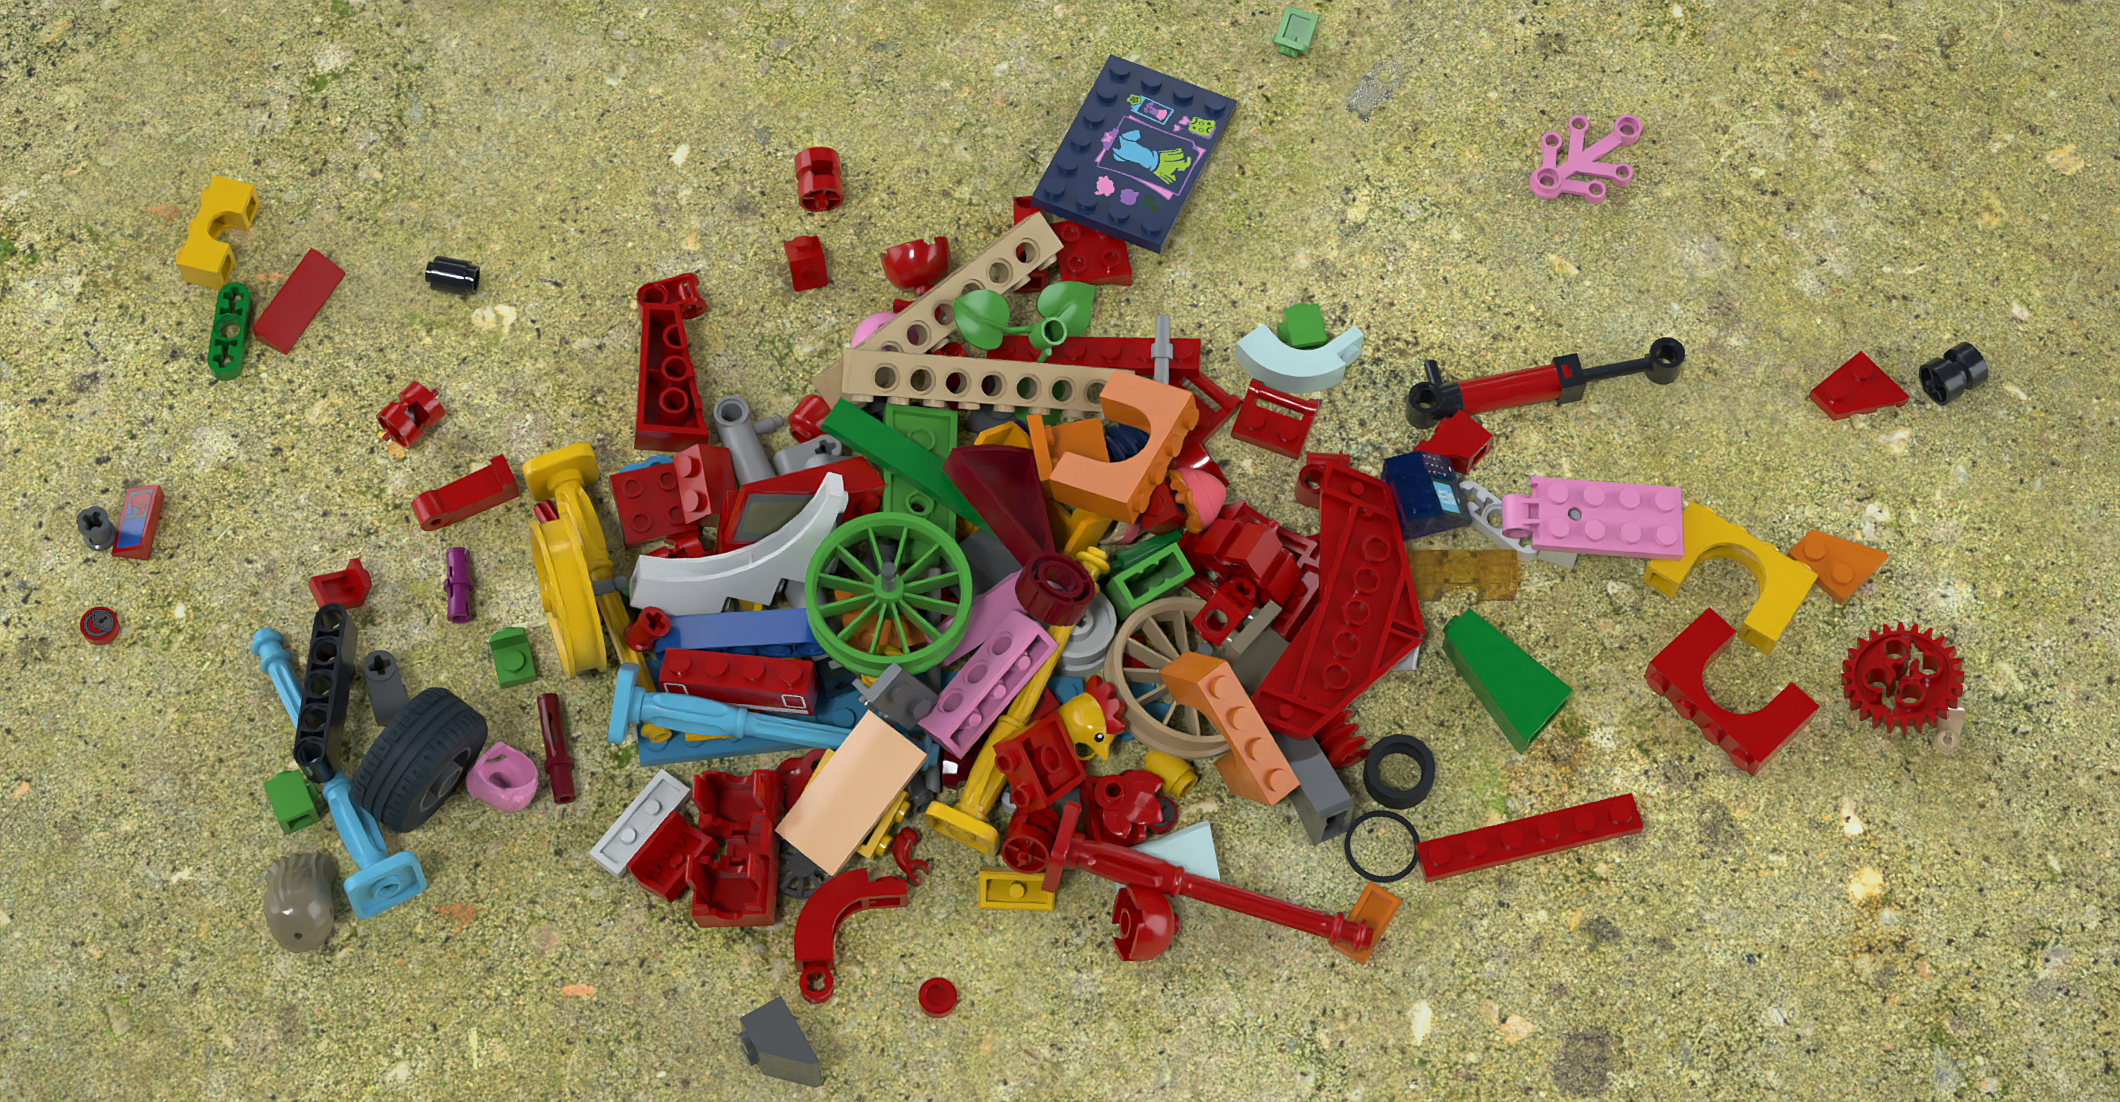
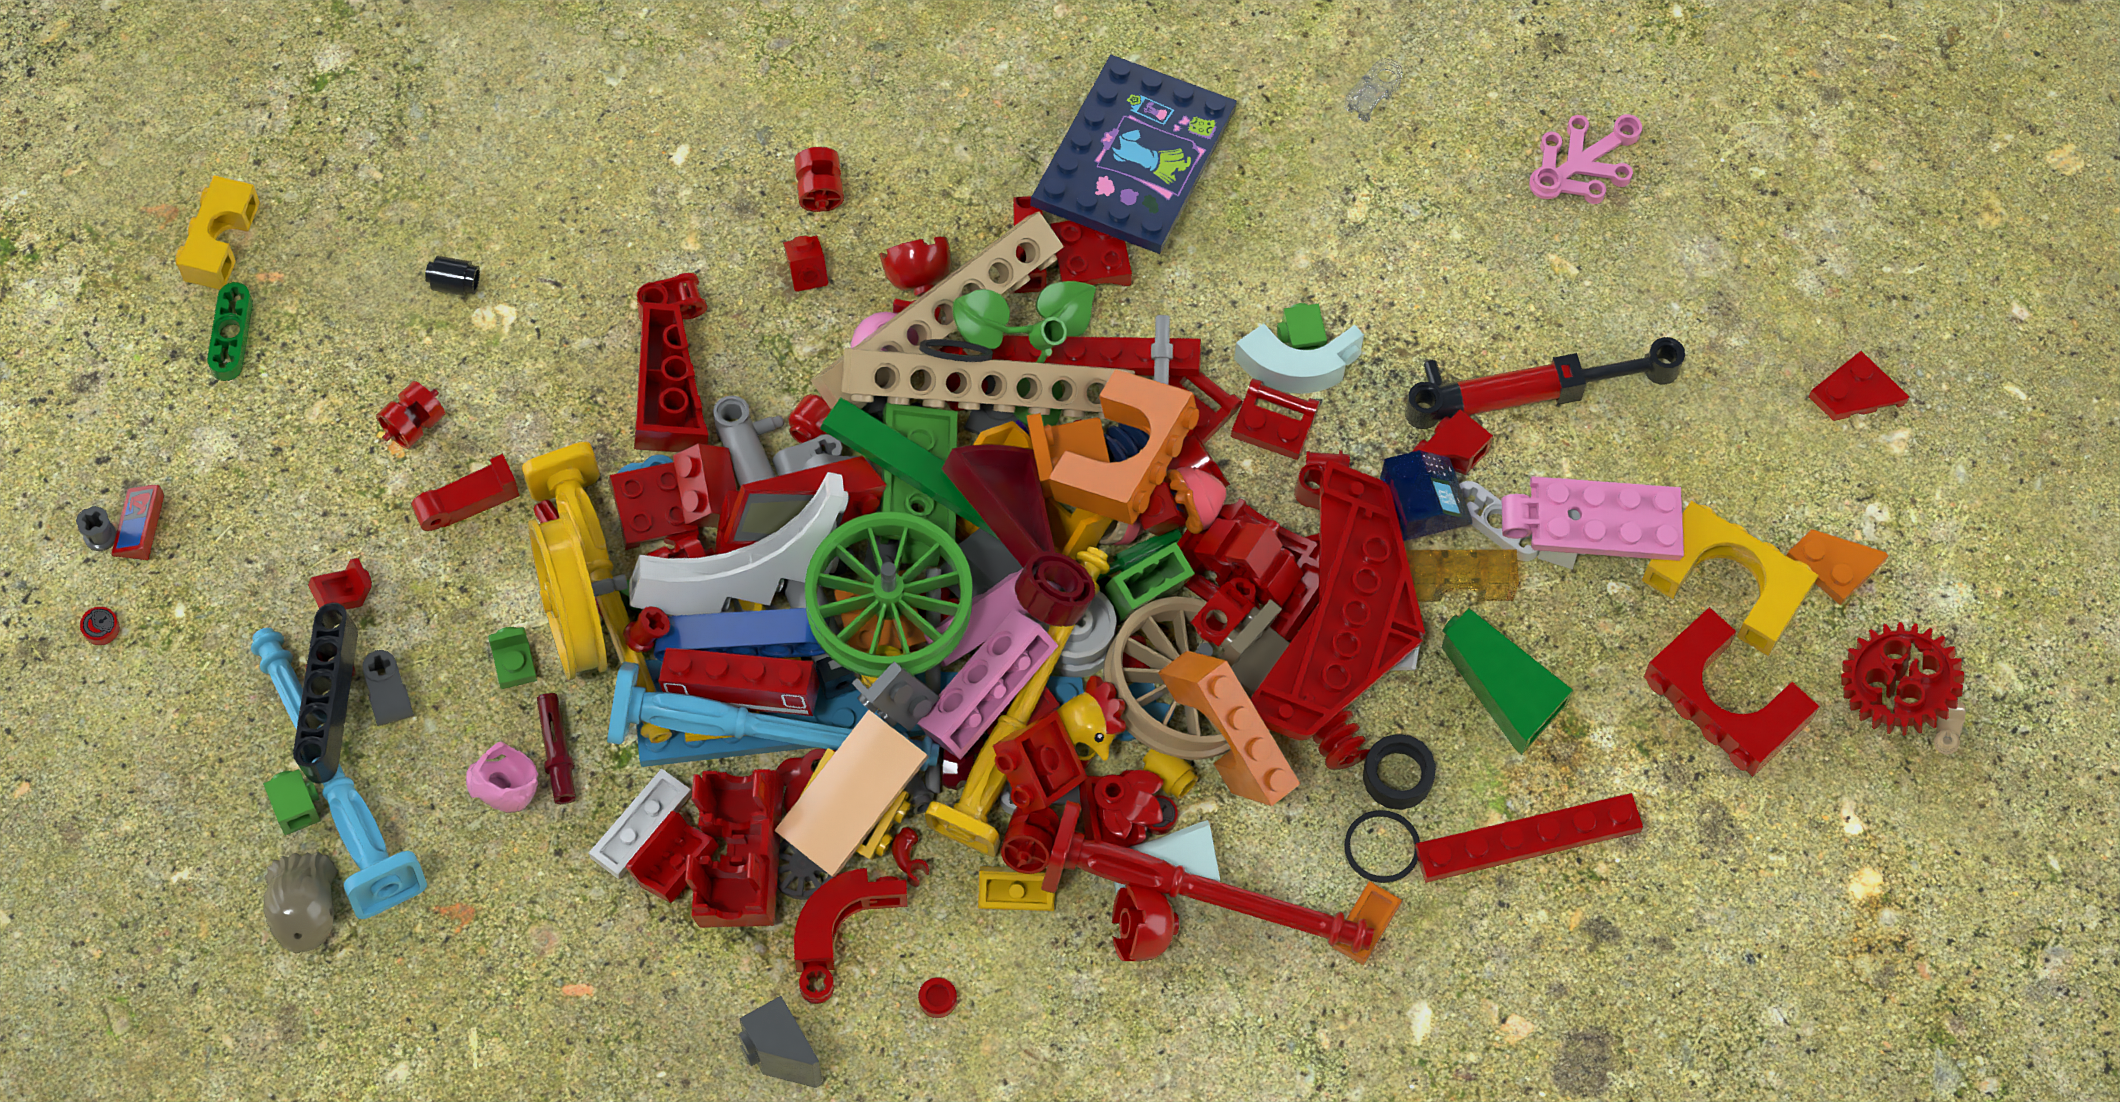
(297, 302): red slope -> none
(419, 759): black wheel -> none
(458, 585): magenta pin -> none
(924, 347): none -> black piece
(1295, 32): bright green bracket -> none
(1321, 796): dark grey slope -> none
(1949, 376): black wheel -> none

